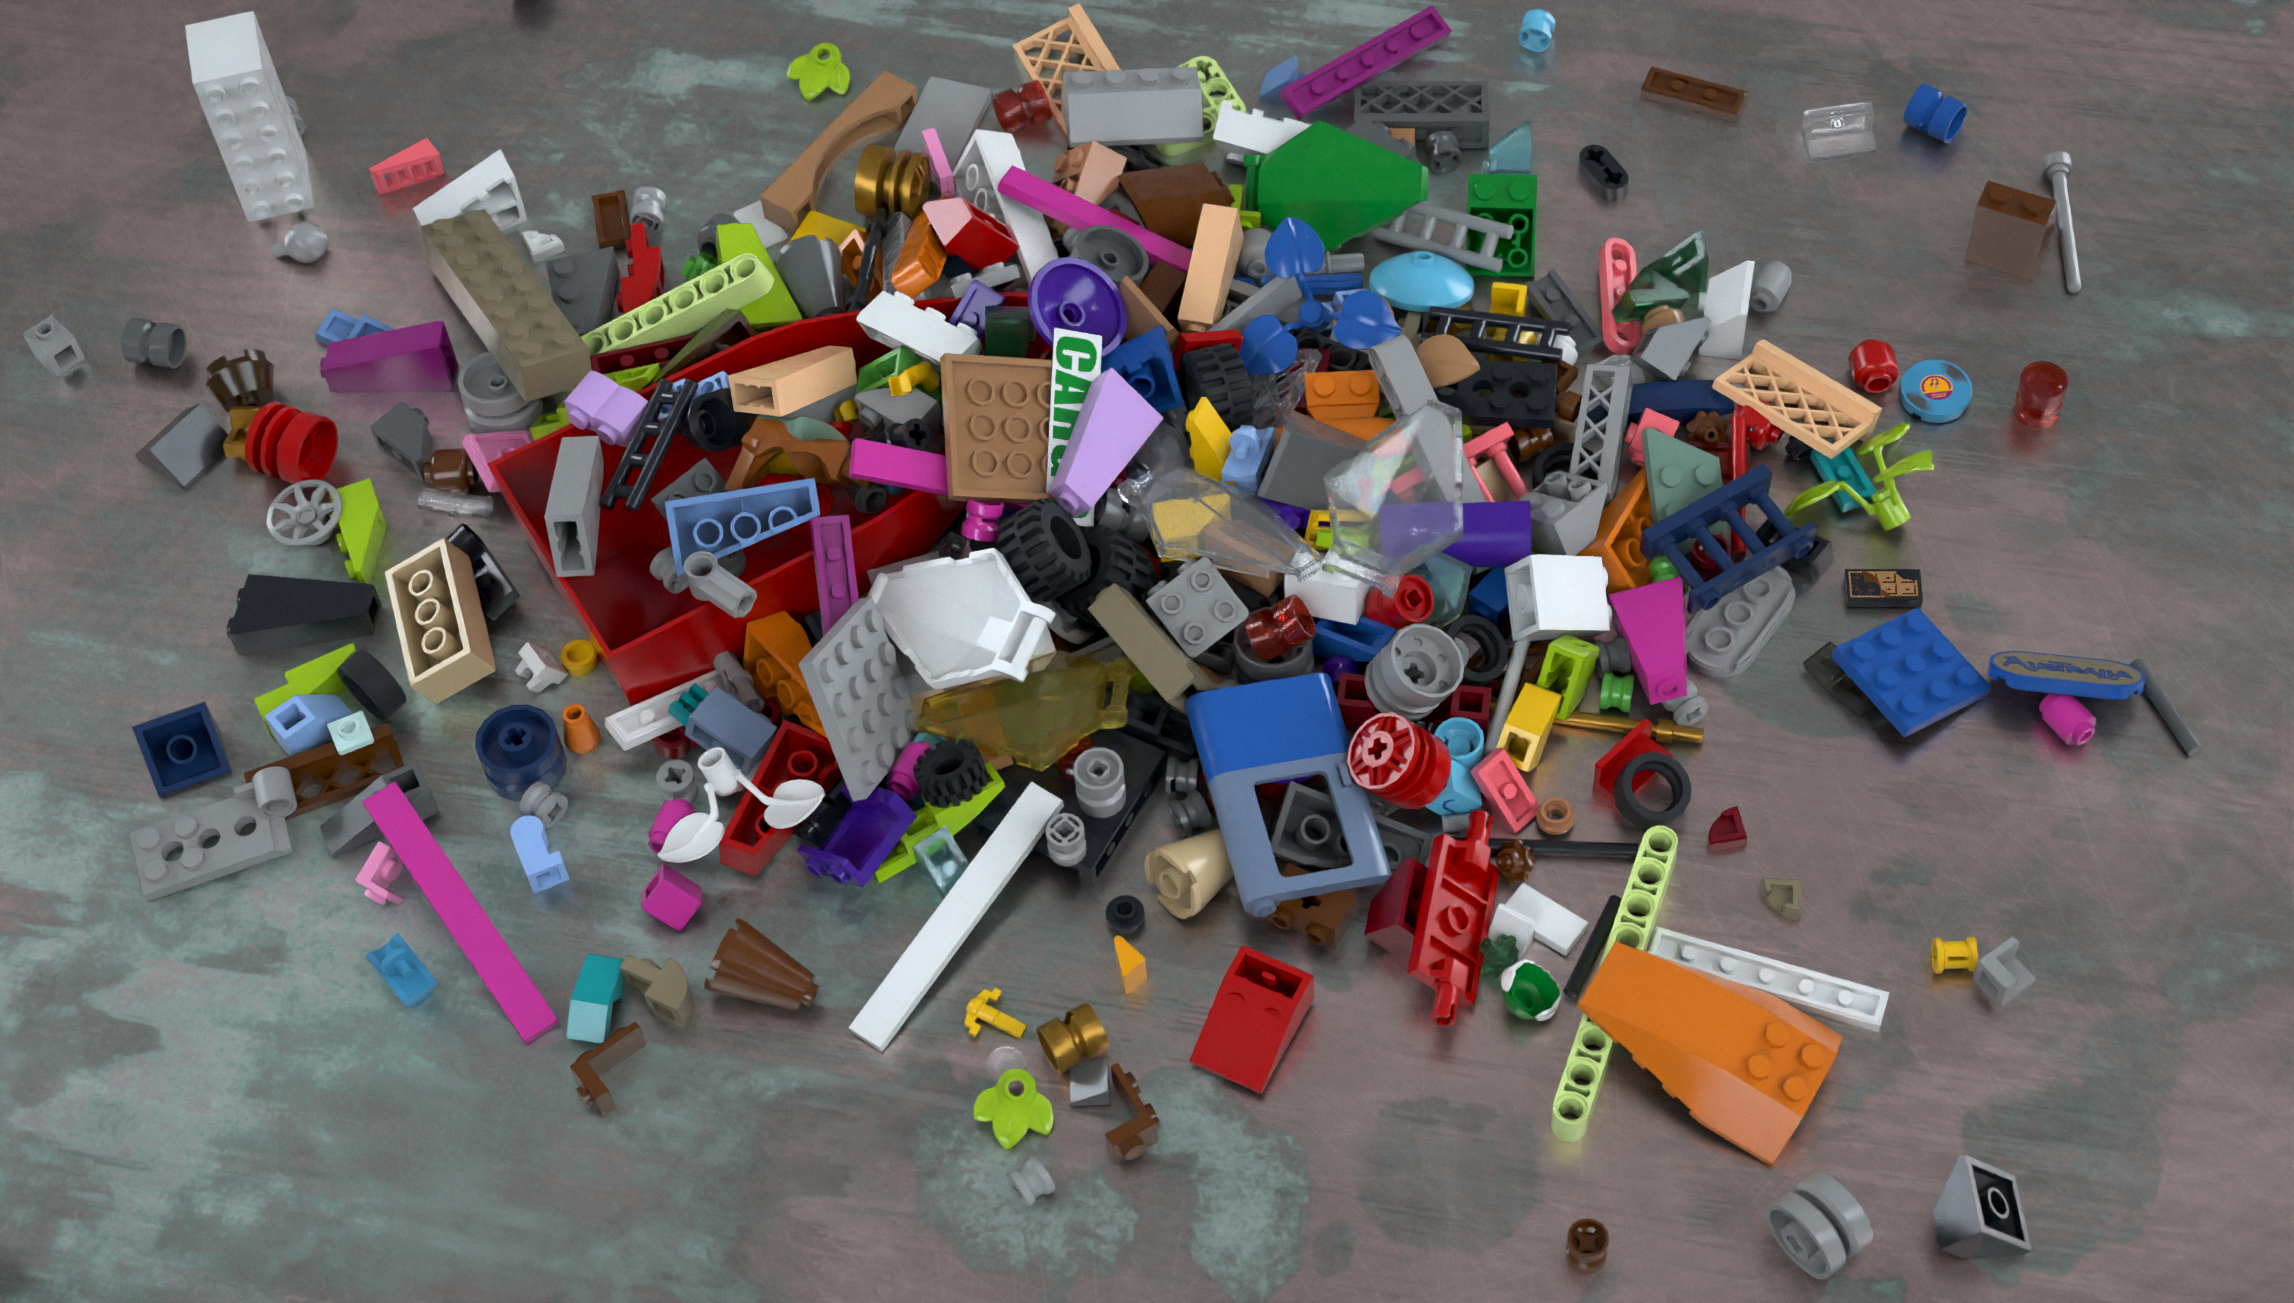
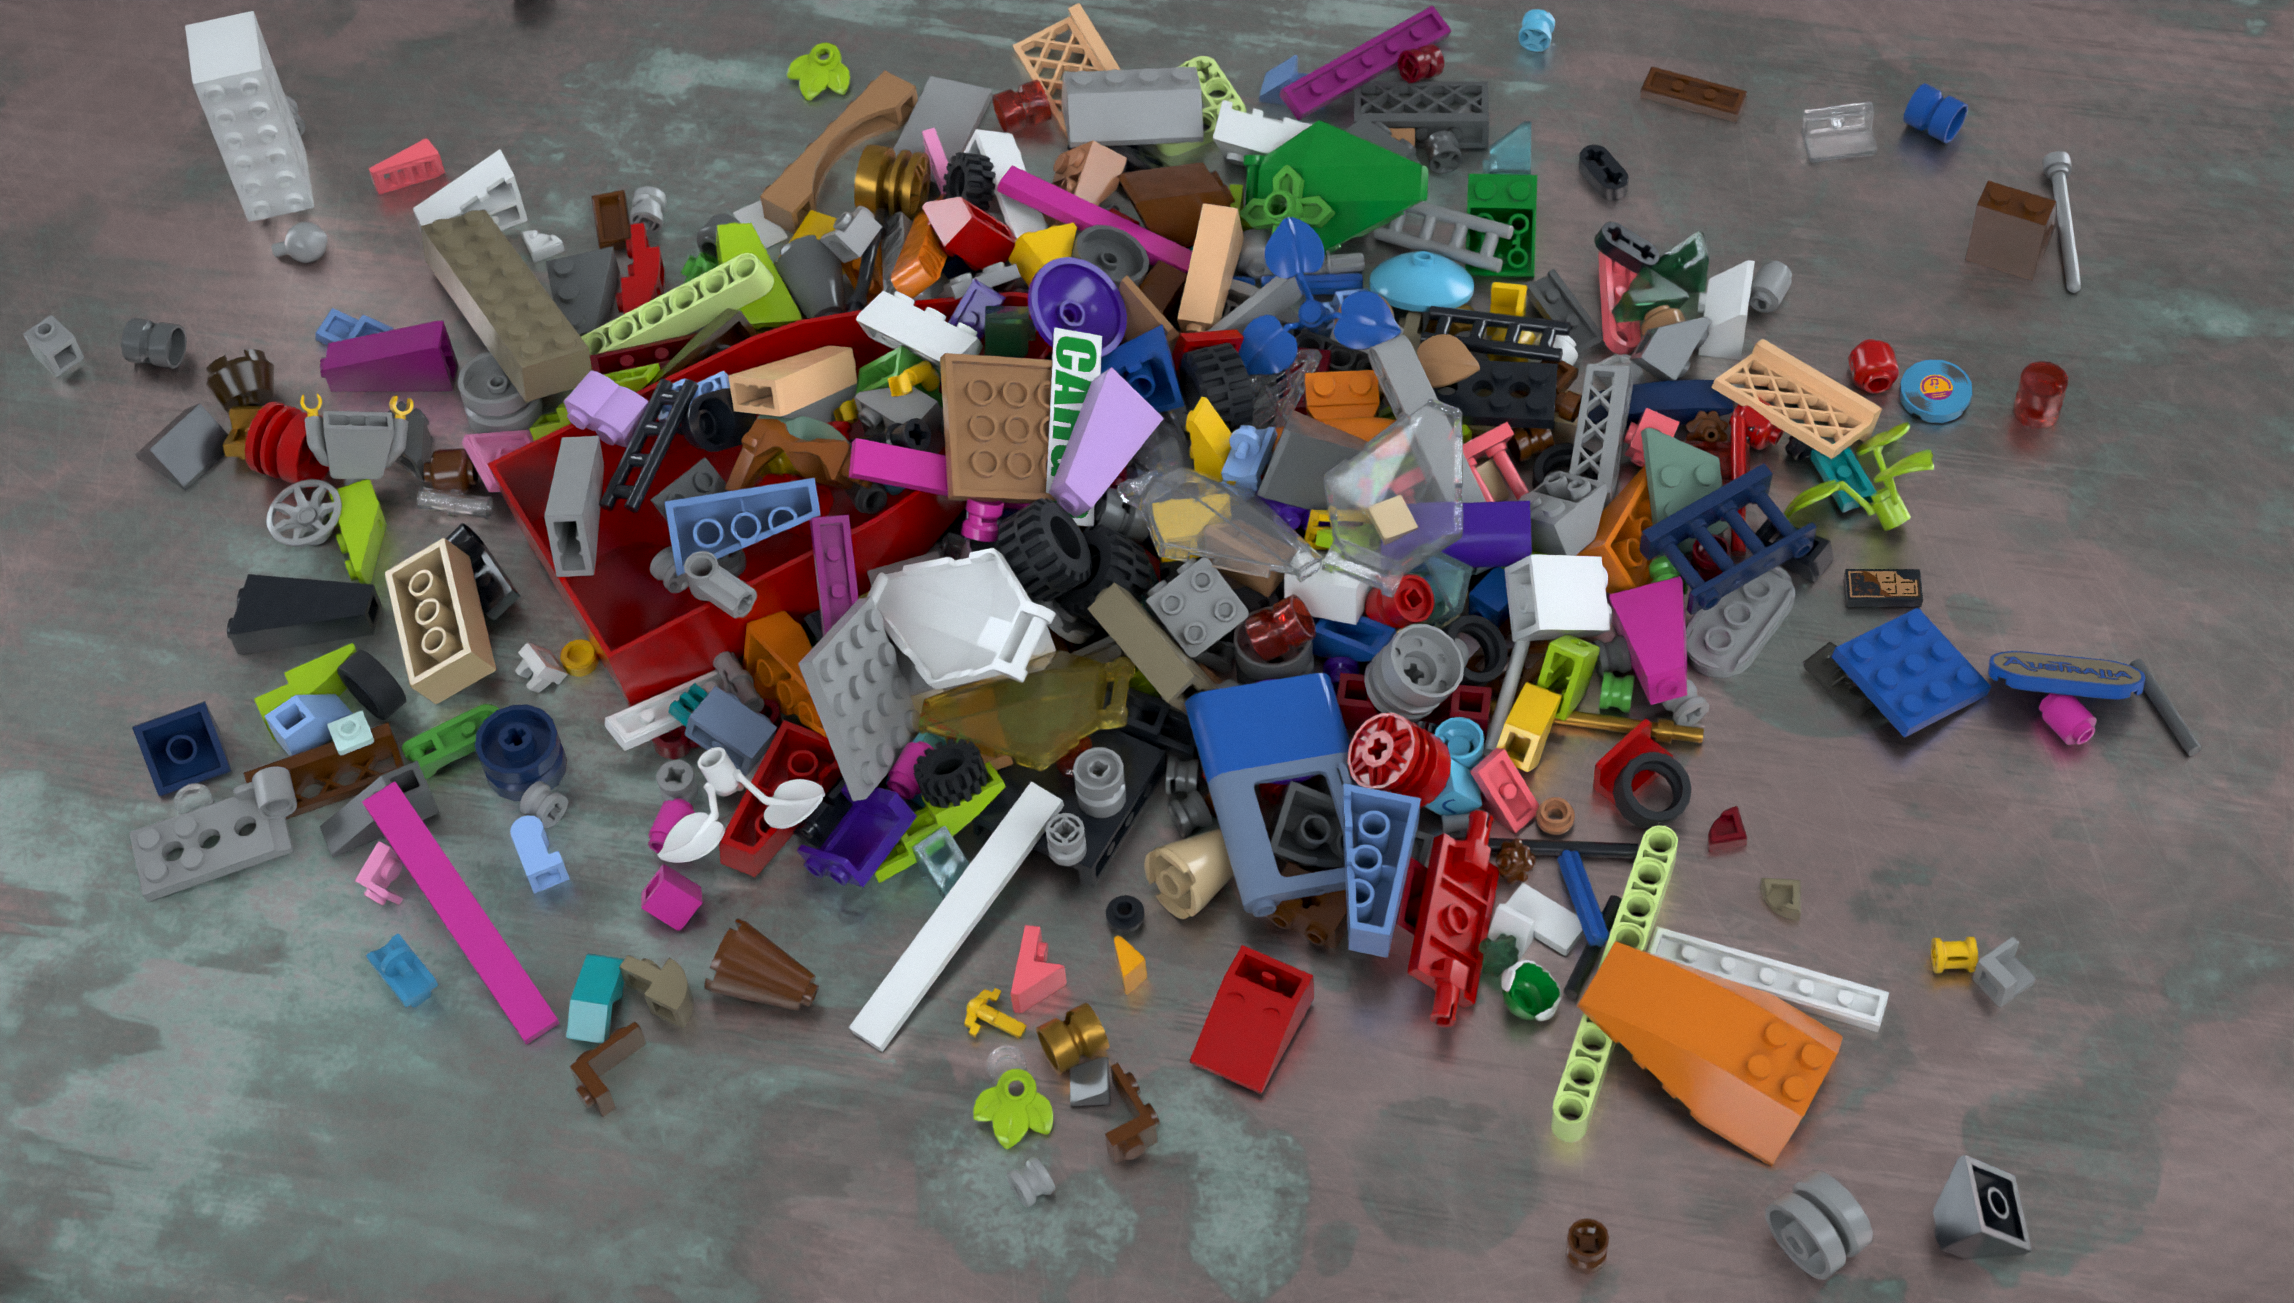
(192, 798): none -> clear tile
(357, 443): none -> light grey torso
(450, 739): none -> bright green plate
(579, 730): orange cone -> none
(852, 234): none -> light grey brick
(970, 178): none -> black tyre
(1033, 976): none -> coral slope
(1038, 248): none -> yellow slope
(1286, 202): none -> bright green plant
(1377, 854): none -> medium blue wedge
(1392, 519): none -> tan slope
(1420, 63): none -> dark red wheel
(1583, 898): none -> blue axle
(1626, 247): none -> black beam

